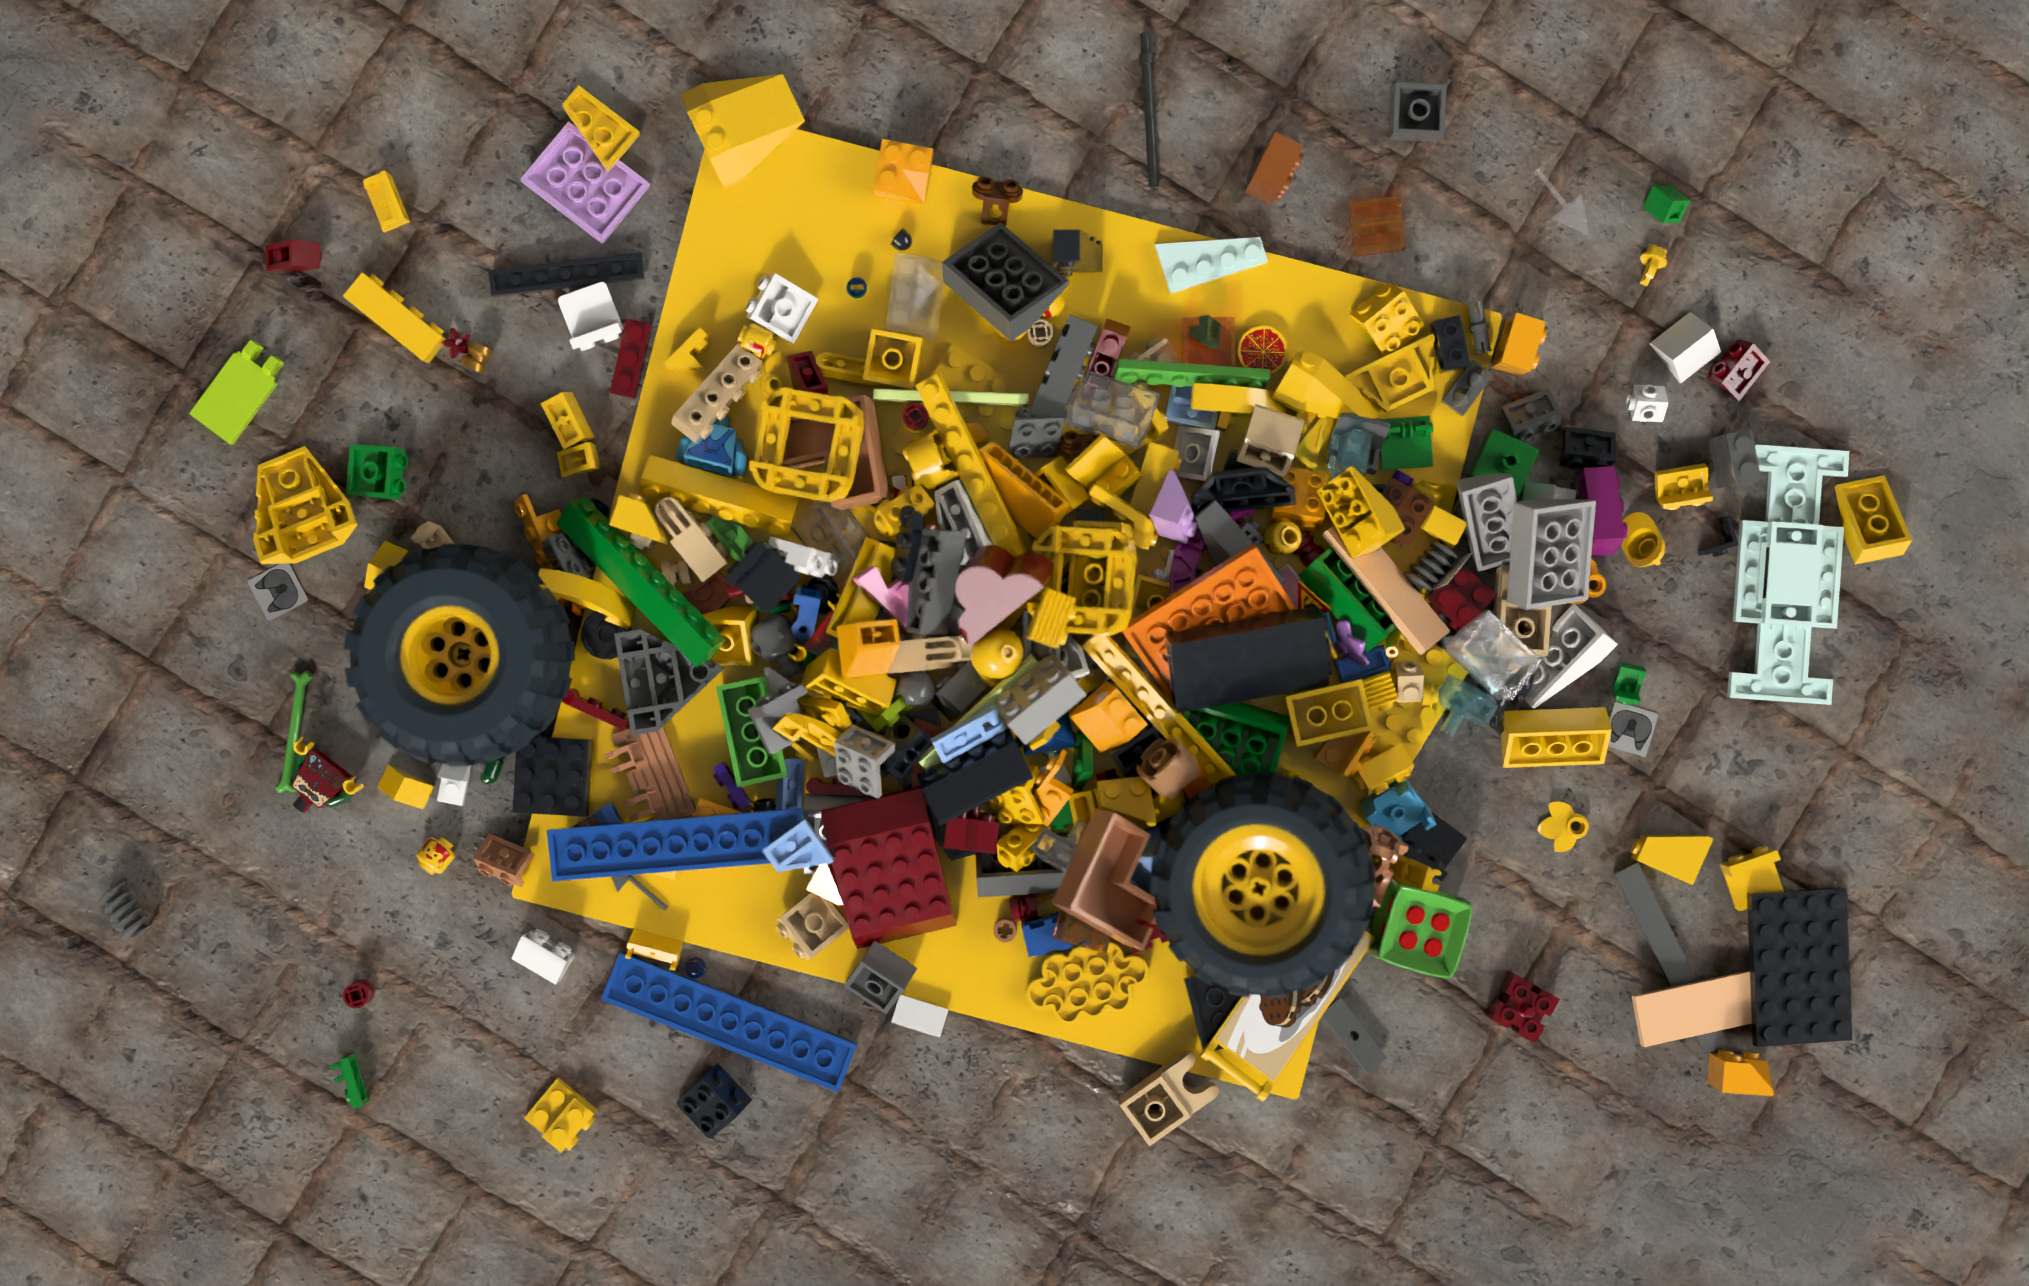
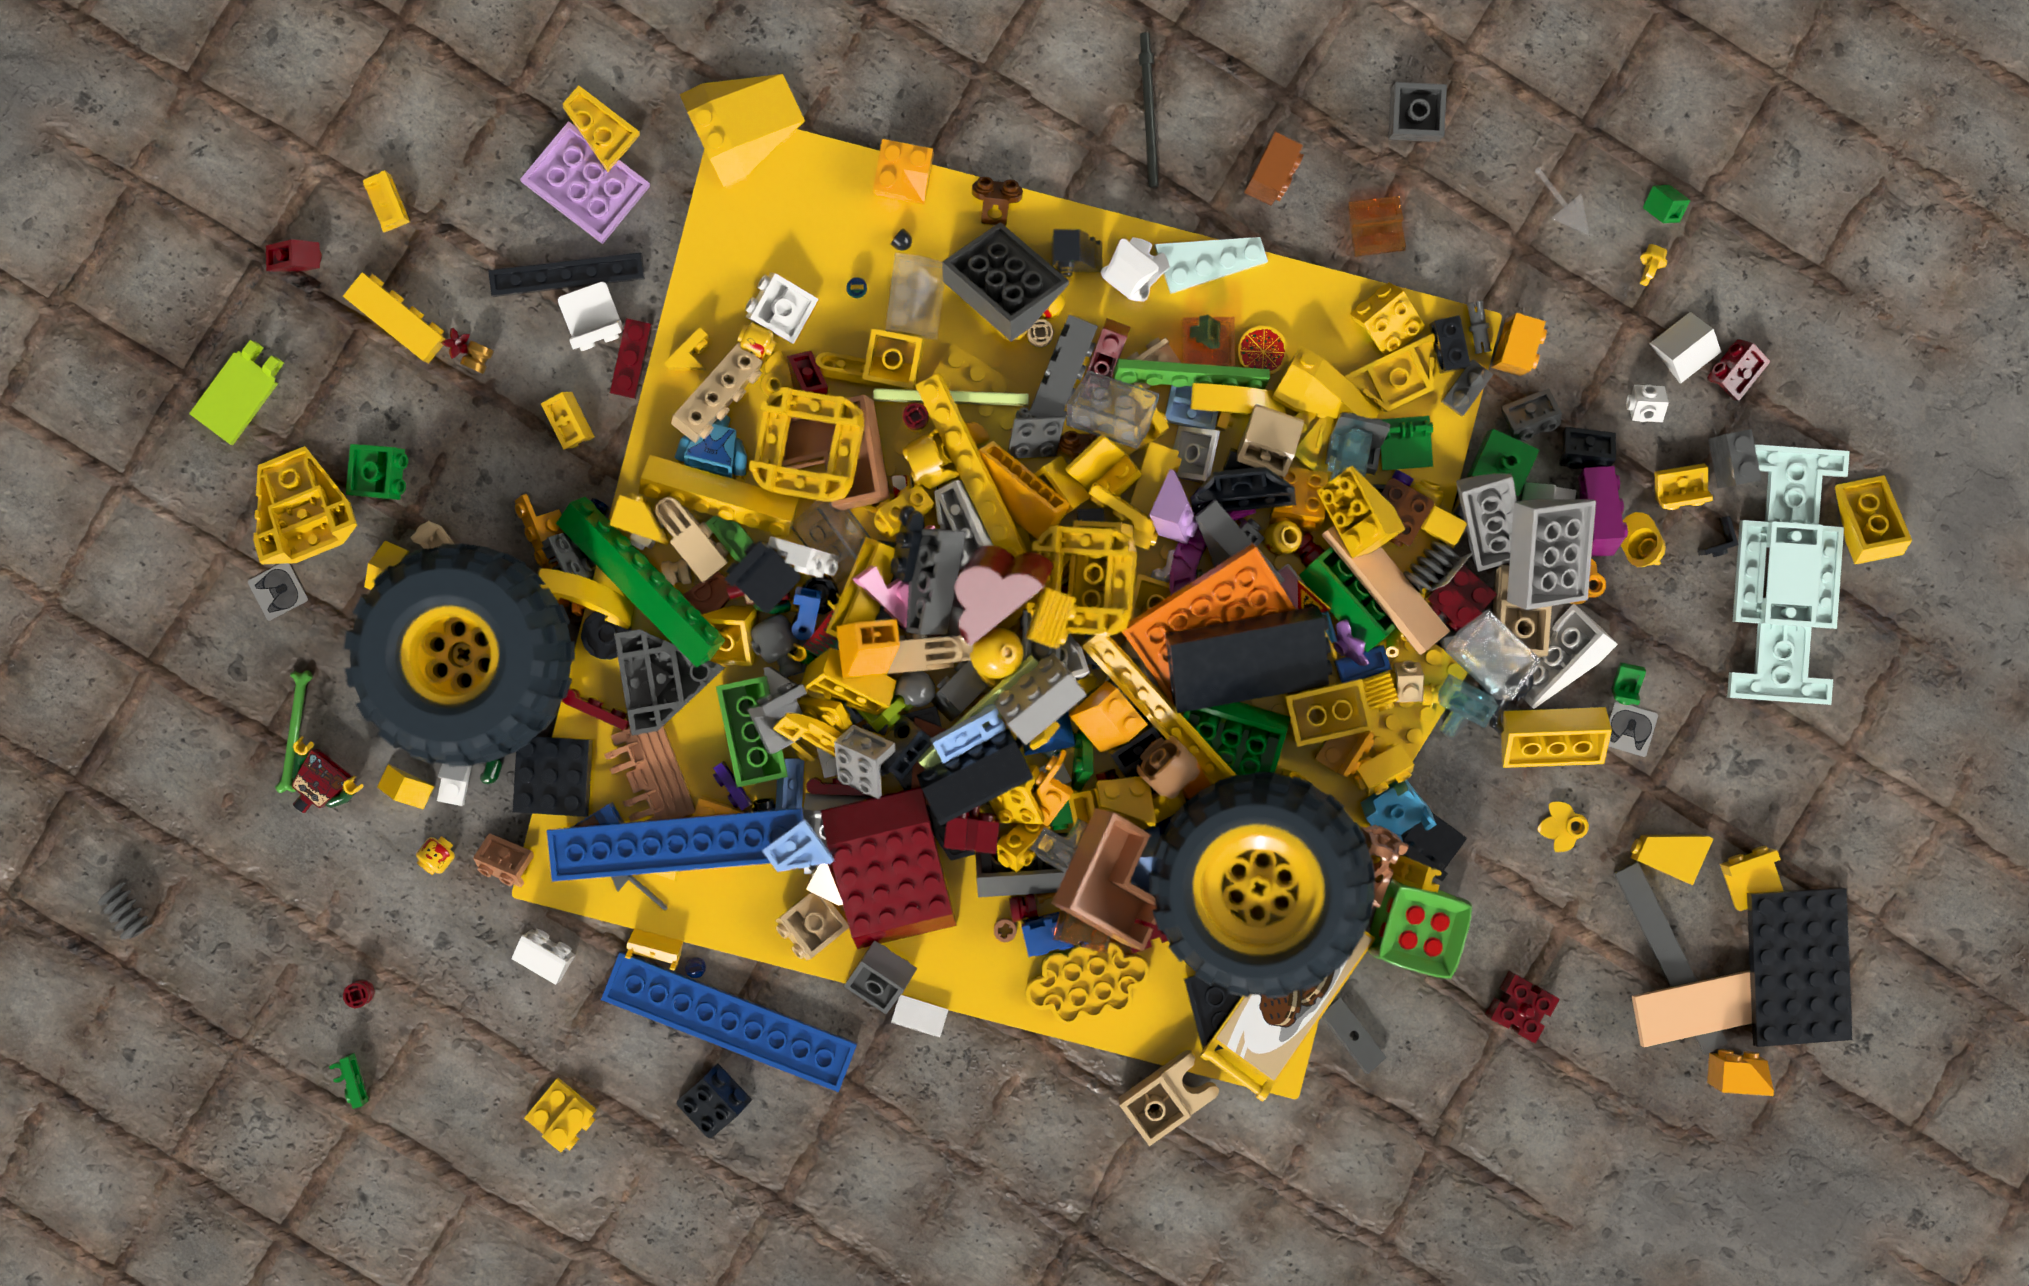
(578, 459): yellow slope -> none
(1134, 268): none -> white piece

